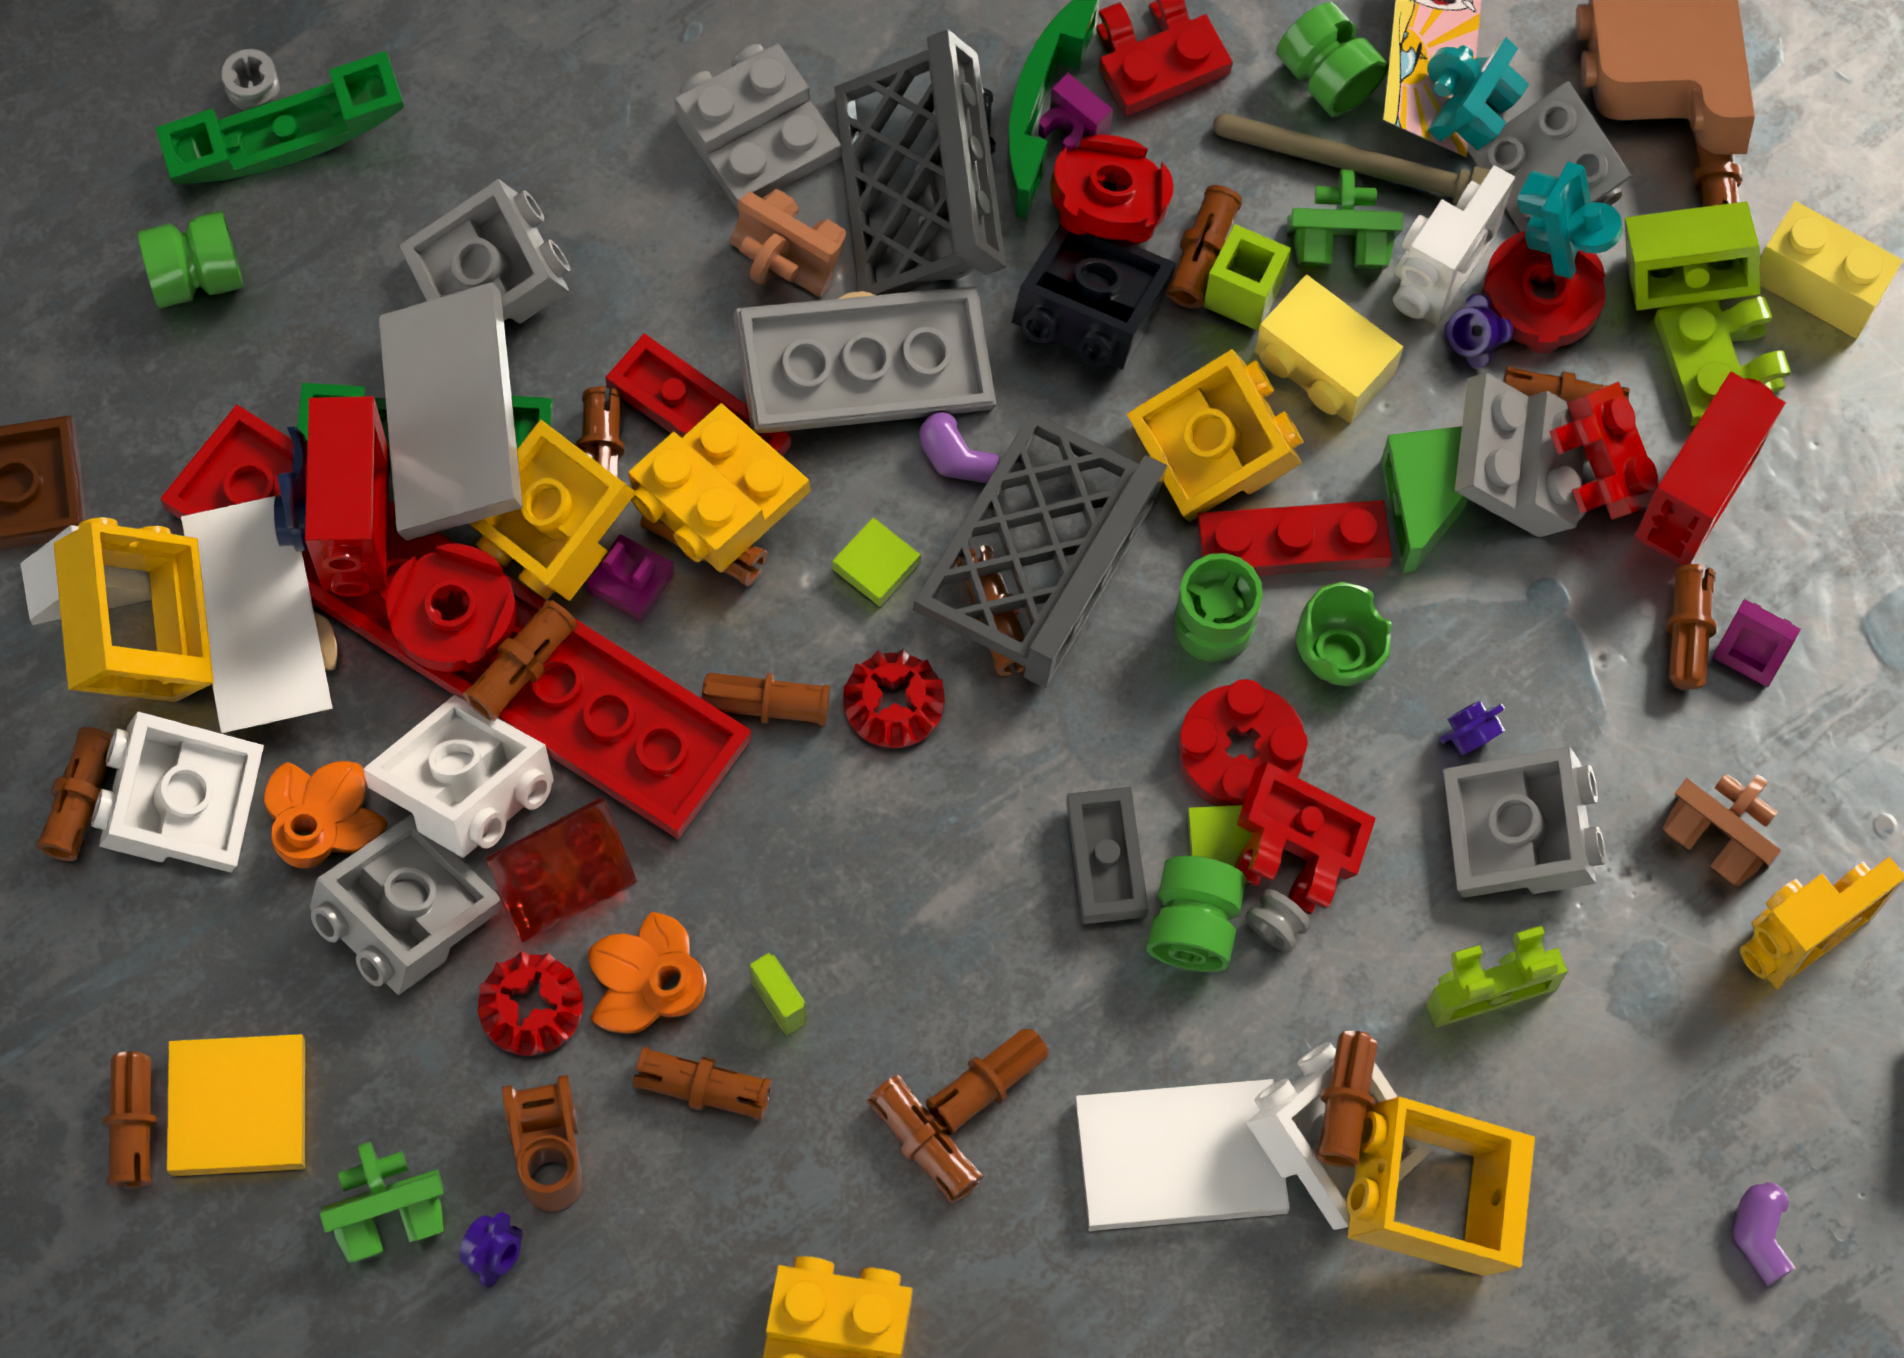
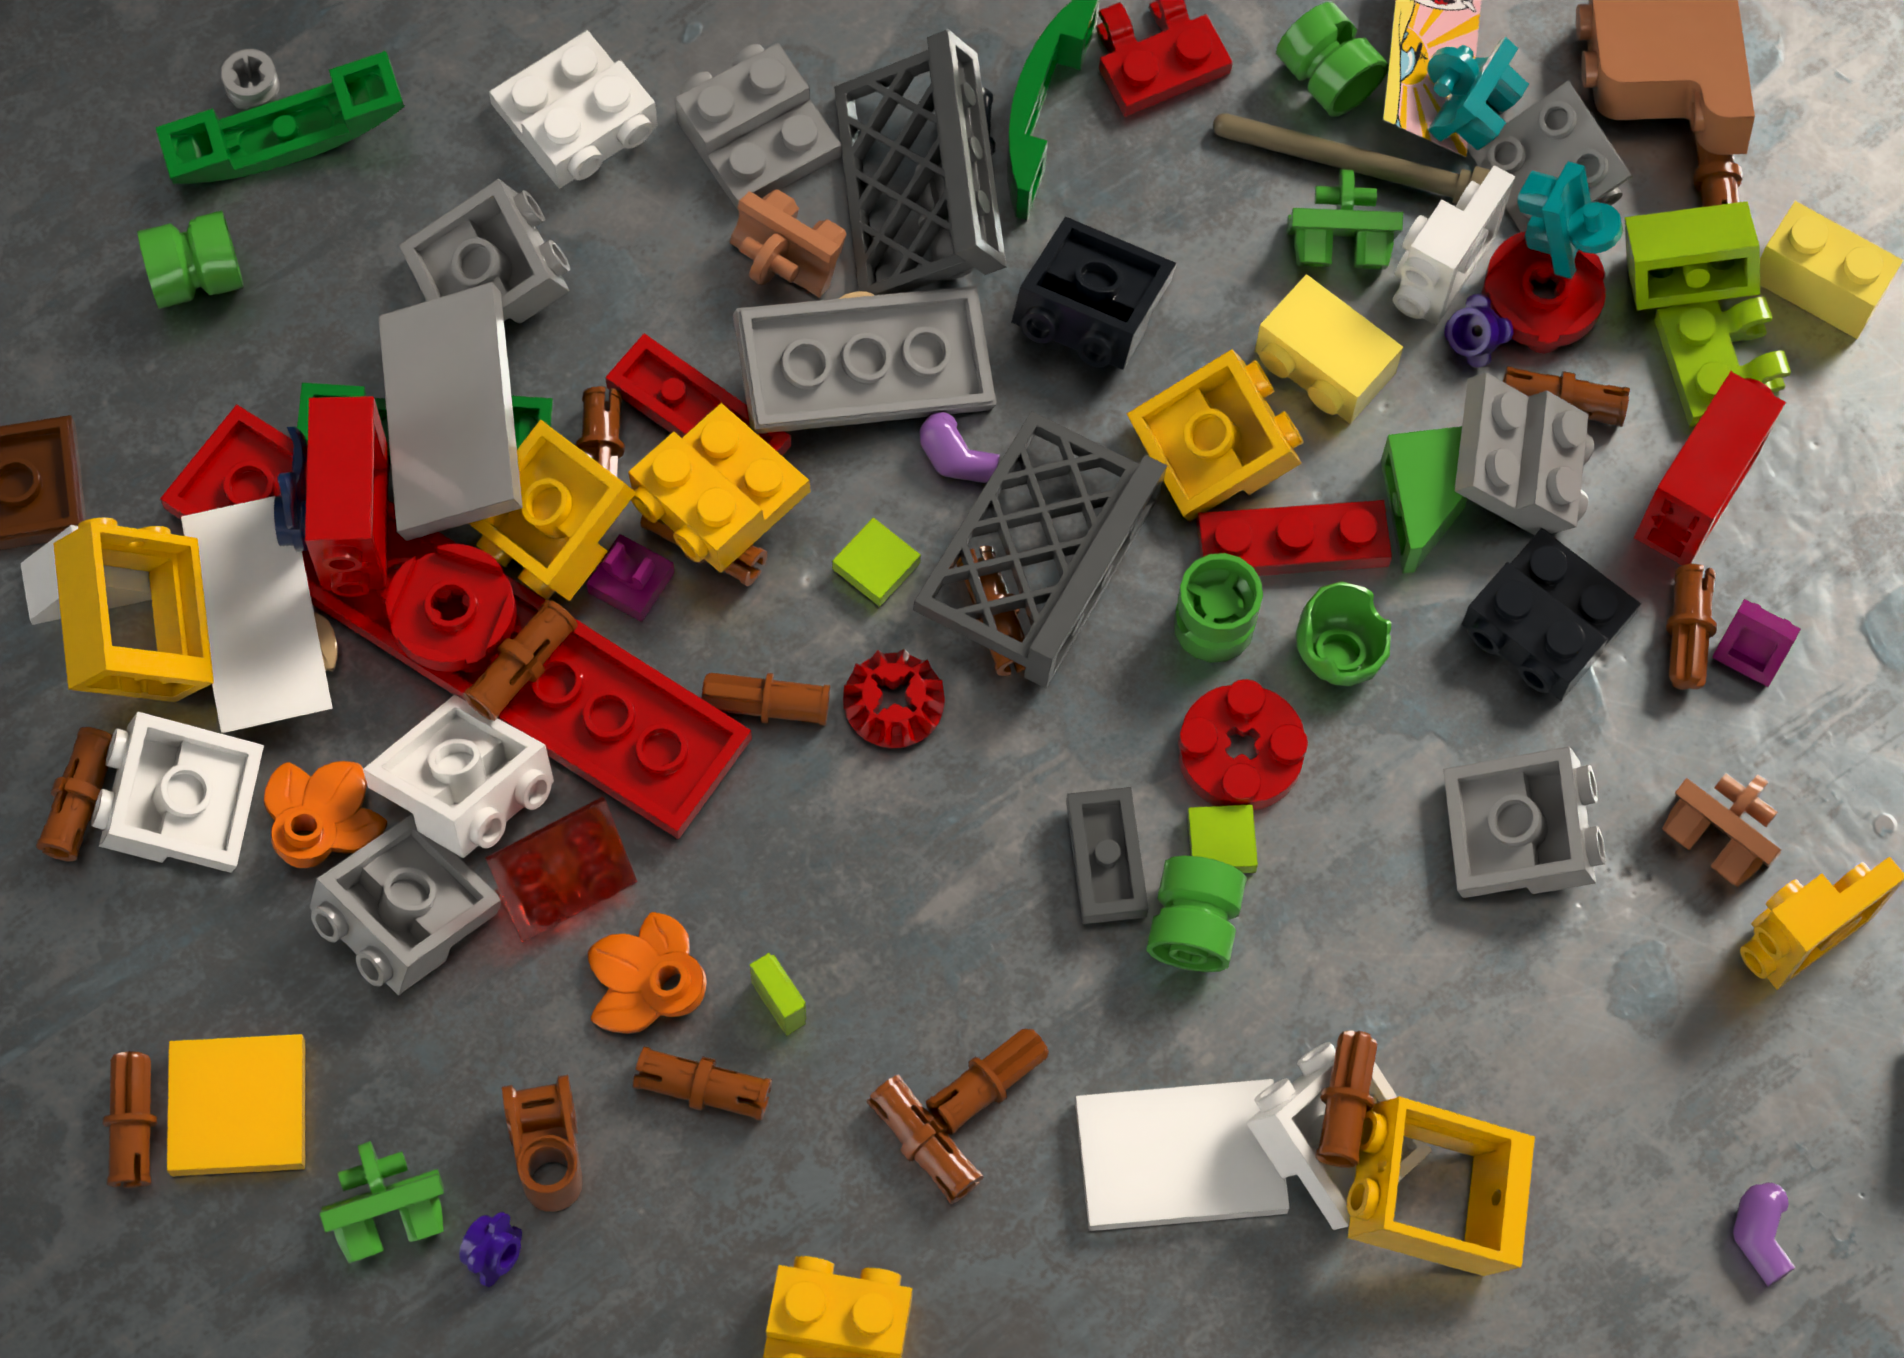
(544, 1028): red gear -> none
(575, 109): none -> white plate
(1076, 112): magenta tile -> none
(1092, 209): red plate -> none
(1202, 246): dark orange pin -> none
(1246, 277): lime brick -> none
(1278, 920): light grey bush -> none
(1306, 822): red plate -> none
(1473, 727): dark purple plate -> none
(1521, 976): lime plate -> none
(1549, 615): none -> black plate
(1615, 451): red plate -> none

